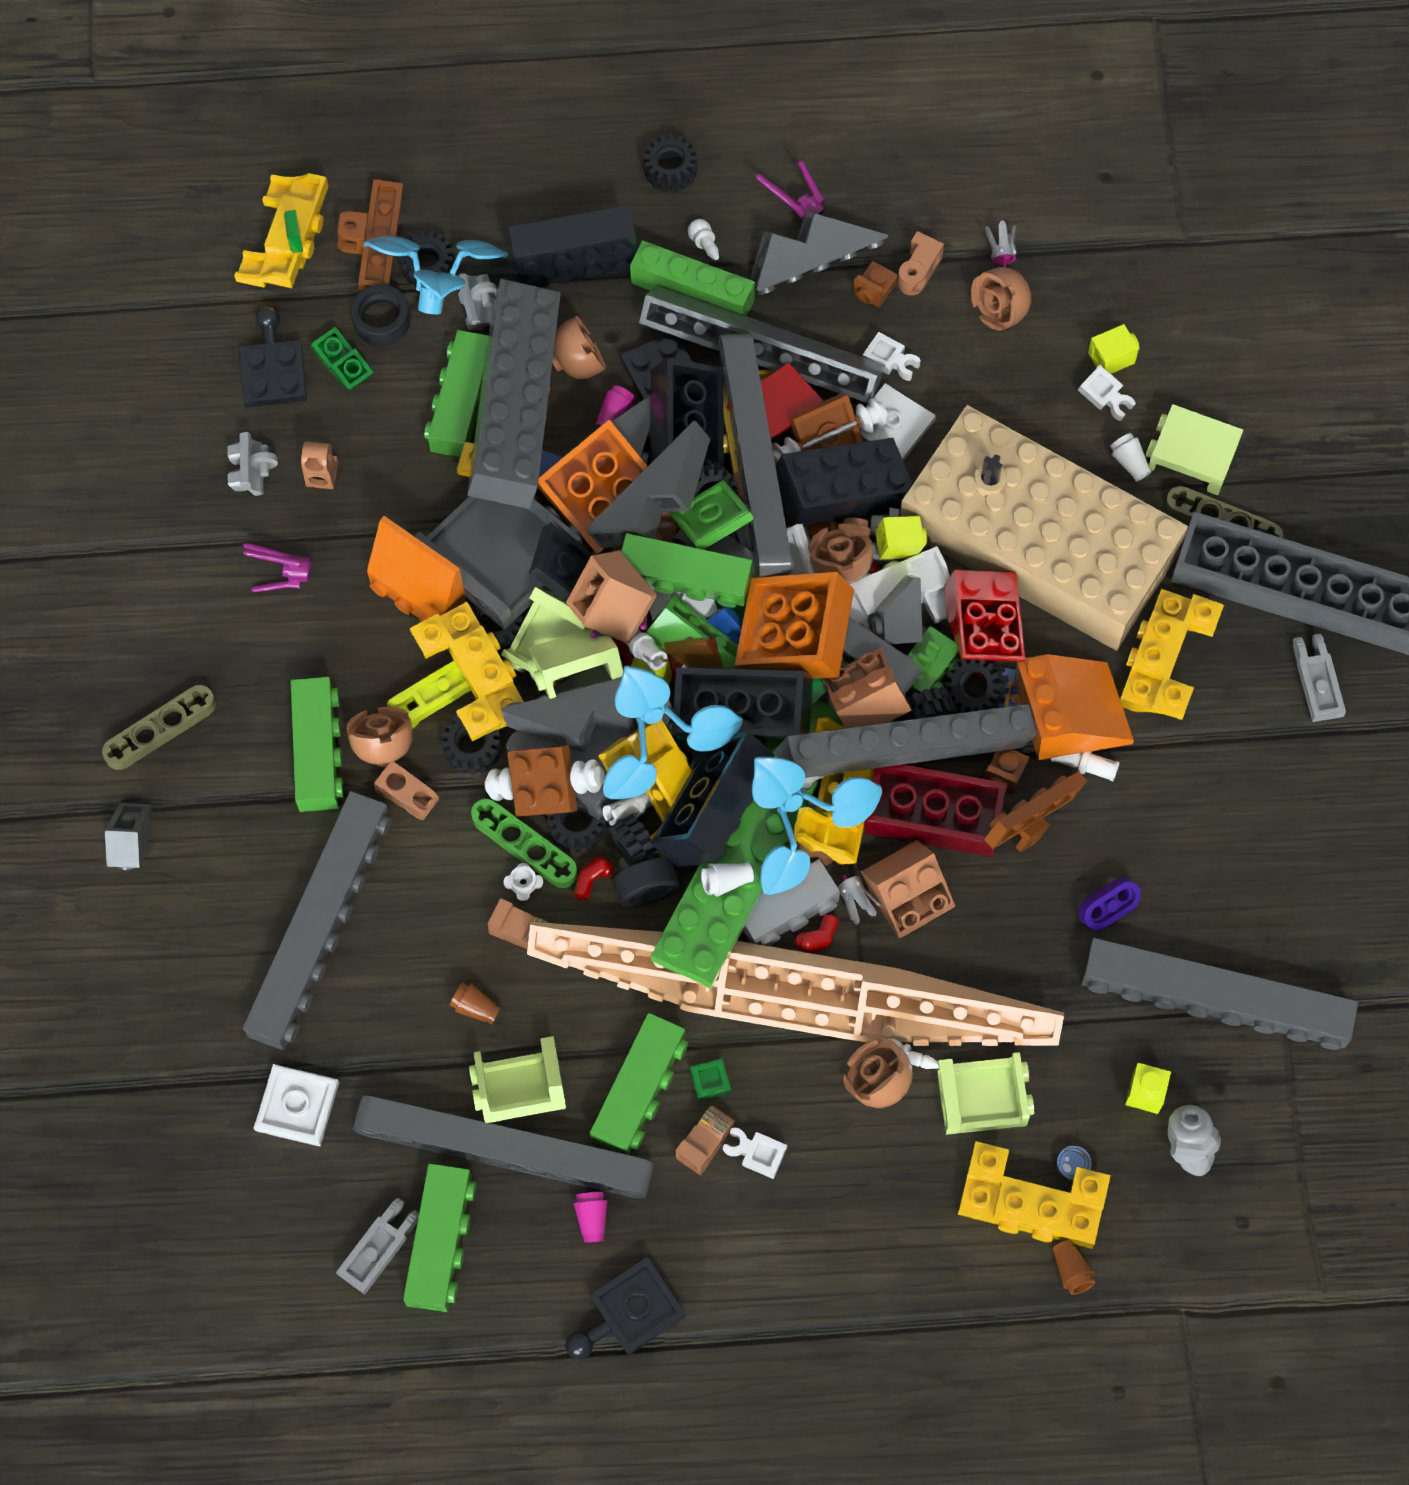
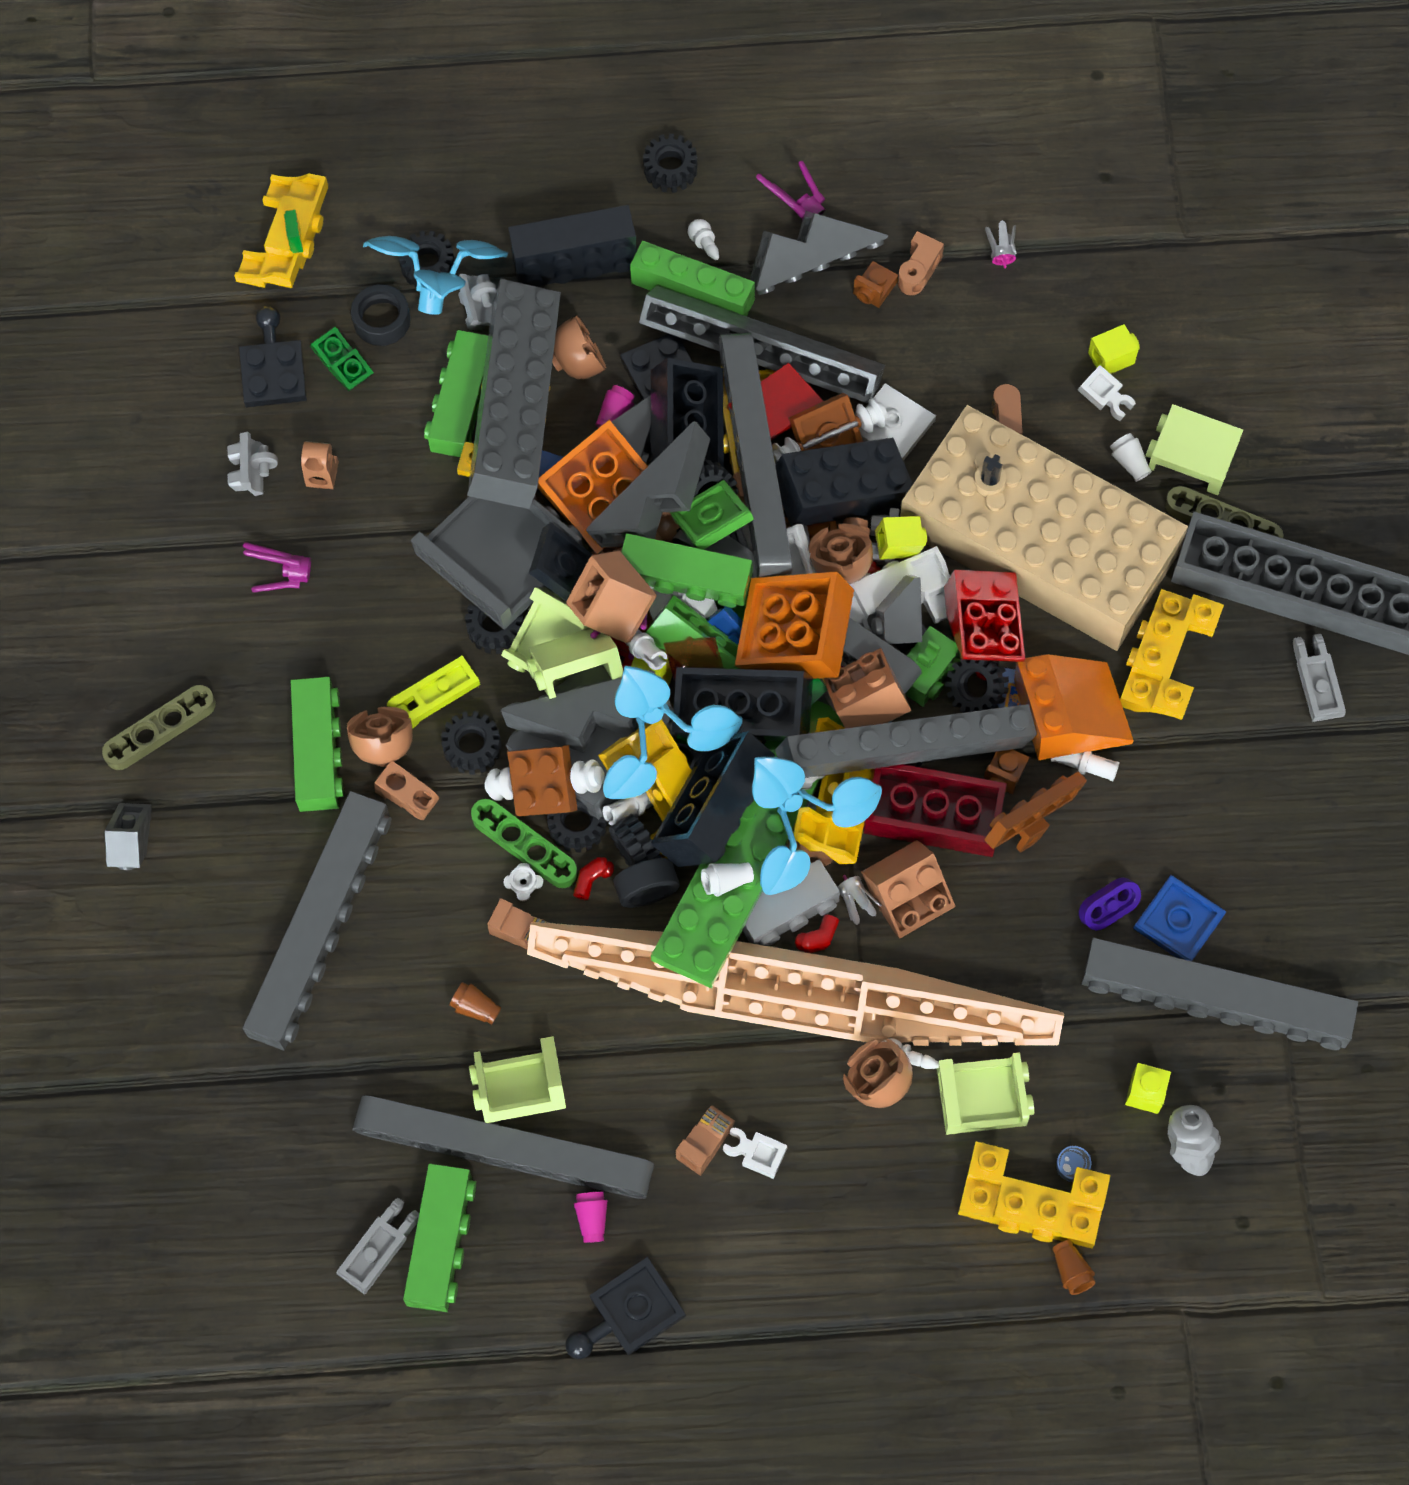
(296, 1105): white tile -> none
(378, 222): dark orange plate -> none
(413, 573): orange slope -> none
(478, 662): yellow bracket -> none
(638, 1085): bright green brick -> none
(710, 1079): green tile -> none
(890, 353): white plate -> none
(929, 704): black tyre -> none
(1001, 297): nougat cylinder -> none
(1007, 407): none -> nougat leg
(1179, 919): none -> blue tile

